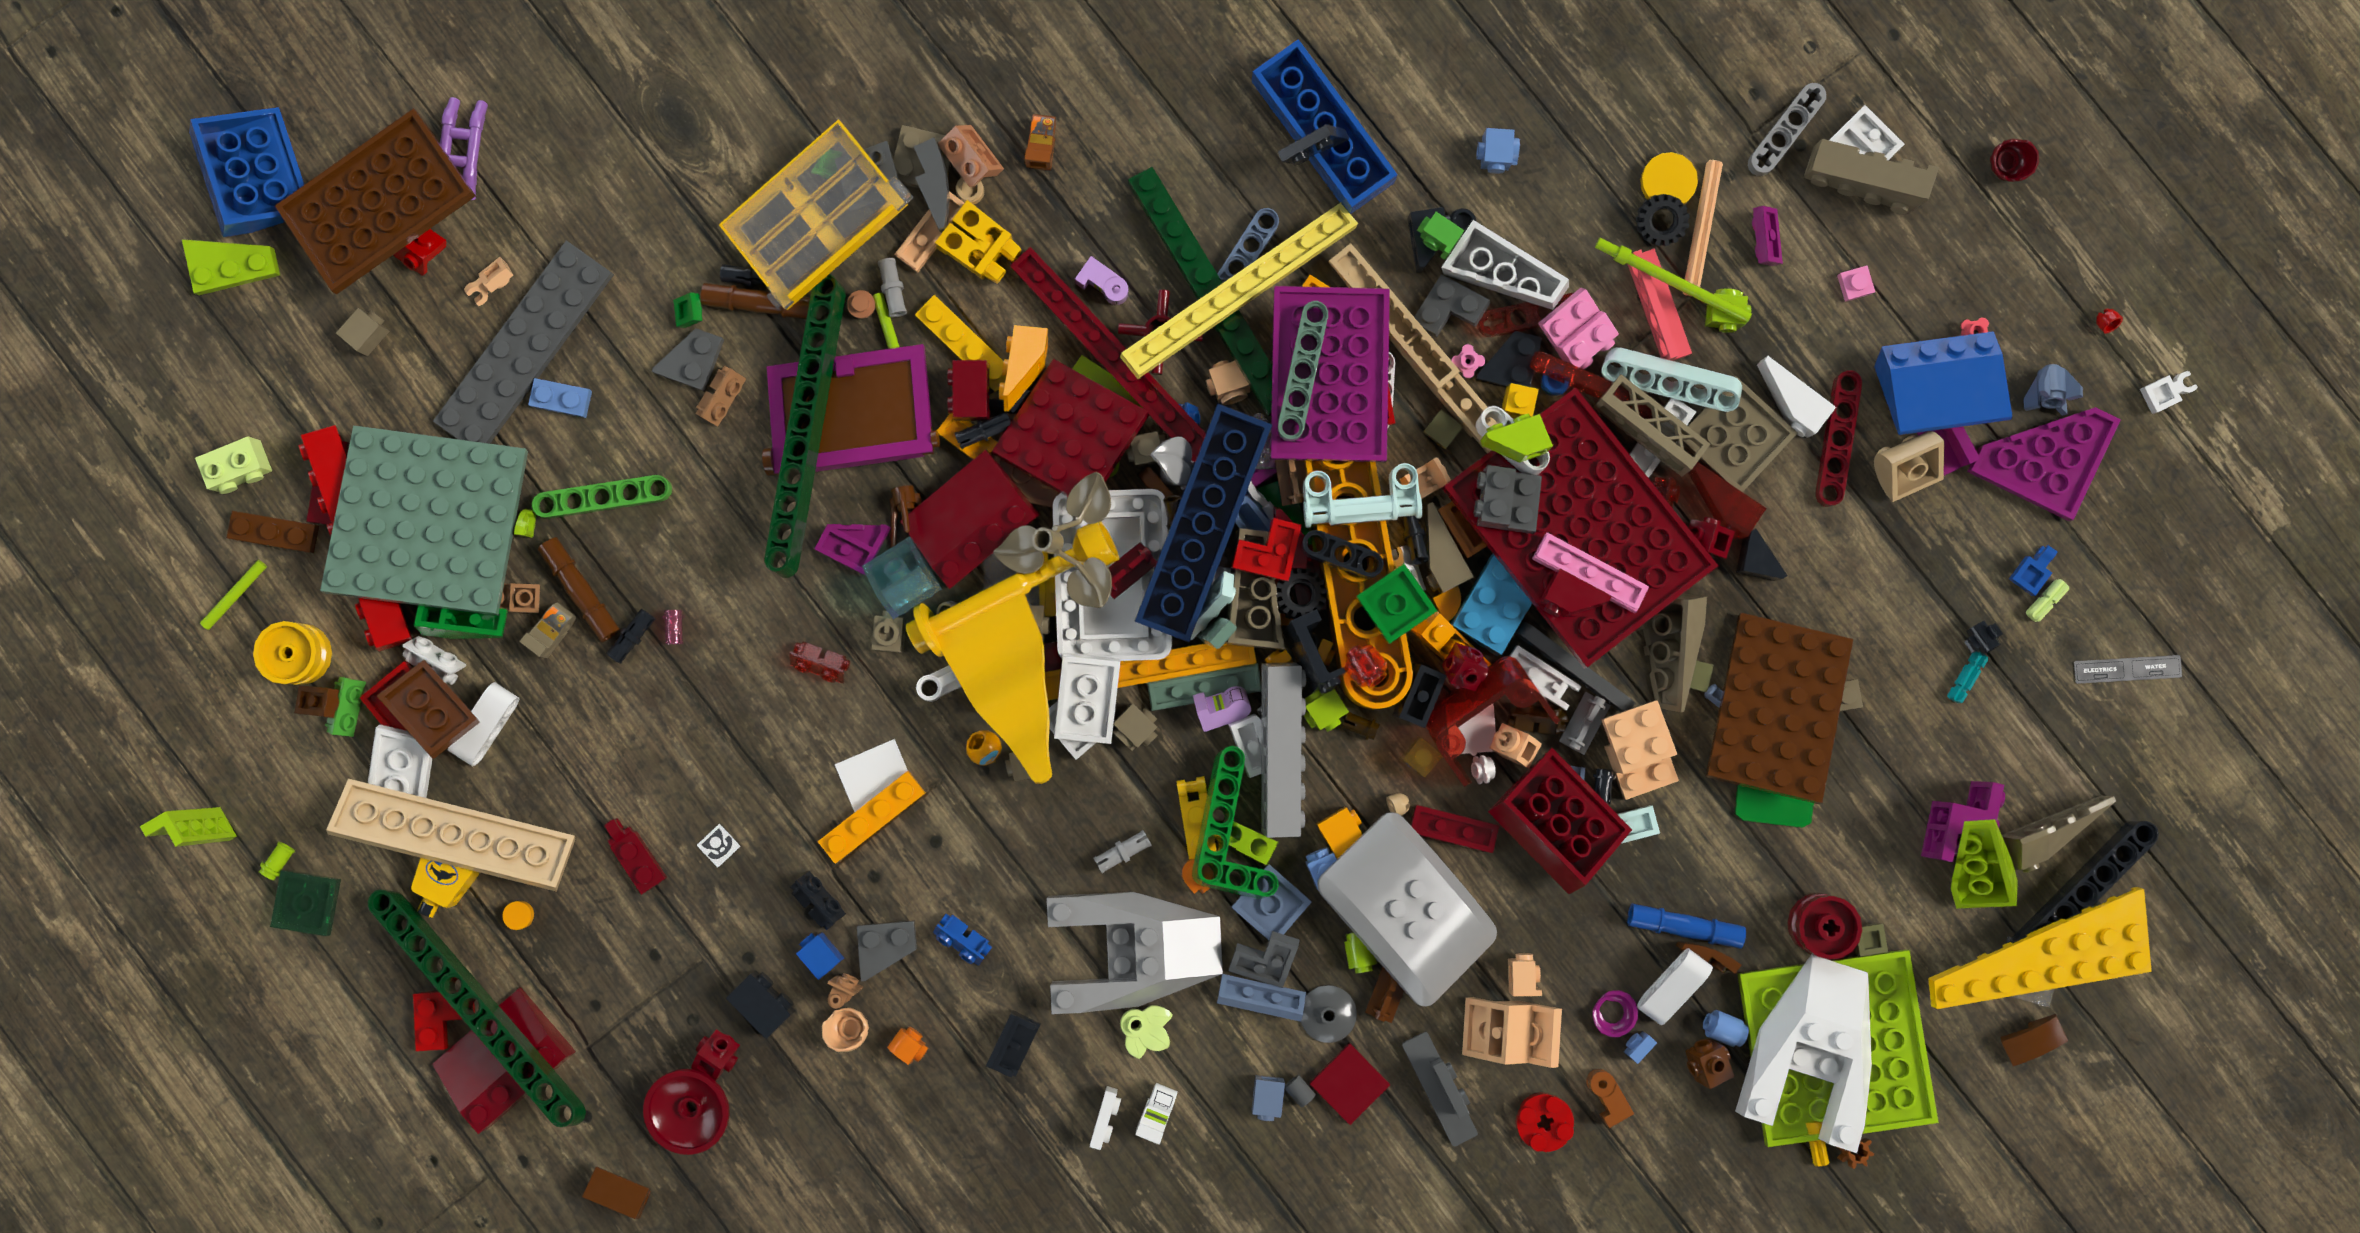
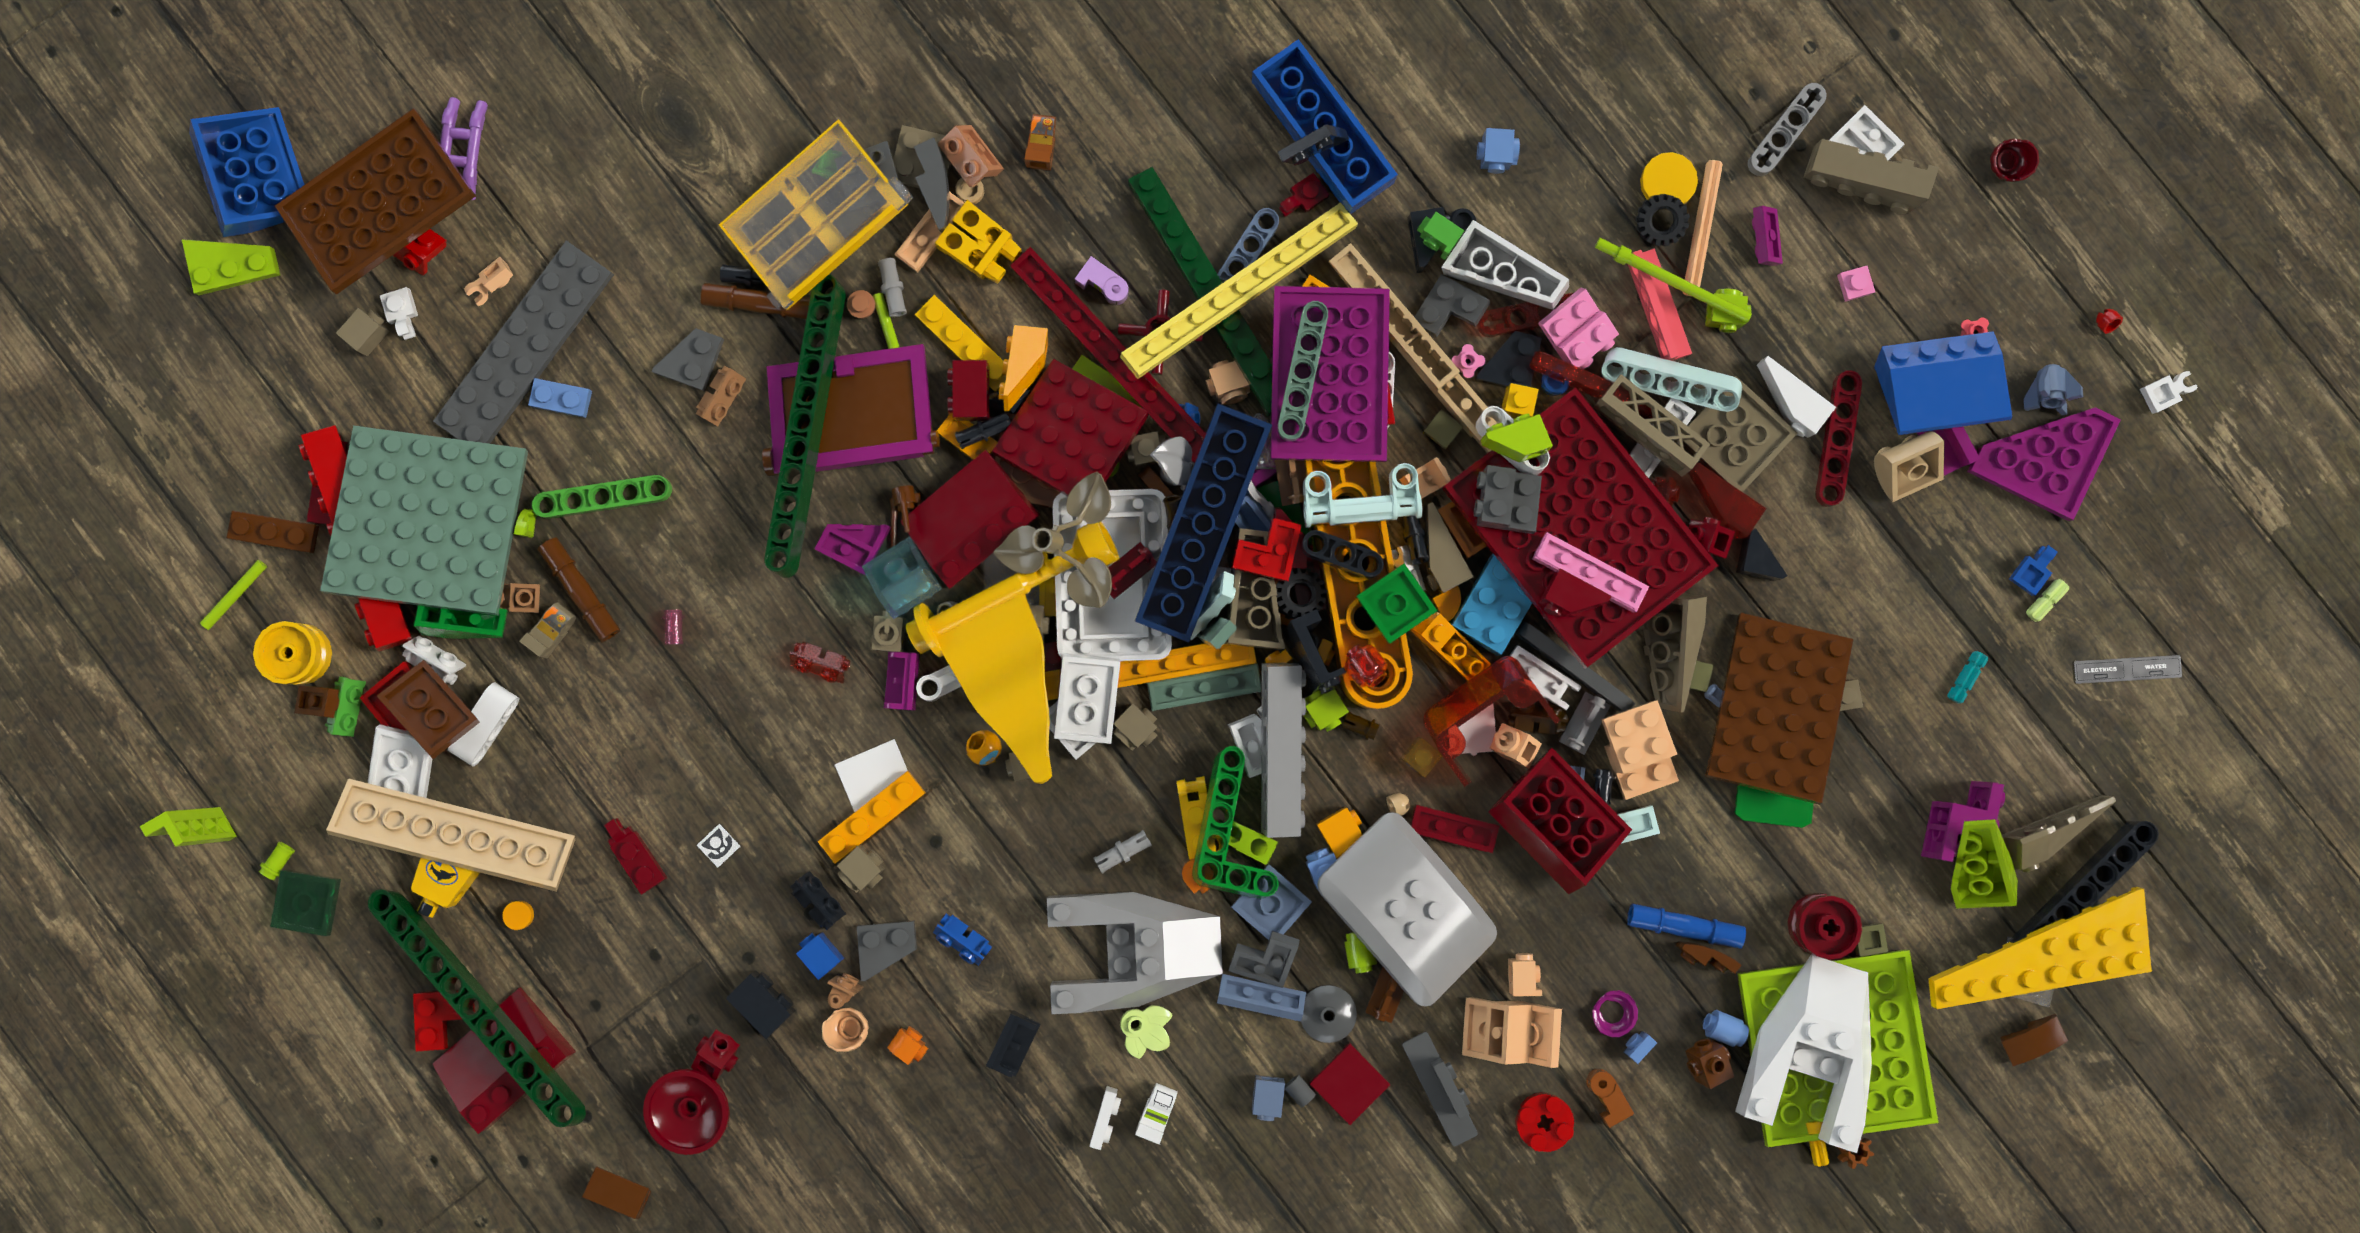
(234, 465): yellowish green brick -> none
(398, 309): none -> white plate
(630, 636): black pin -> none
(687, 310): green plate -> none
(861, 869): none -> dark tan brick
(902, 680): none -> magenta hinge
(1222, 707): lavender leg -> none
(1306, 194): none -> dark red plate
(1421, 697): black brick -> none
(1465, 667): dark red brick -> none
(1483, 769): white plate -> none
(1674, 986): white beam -> none
(1983, 637): black gear -> none

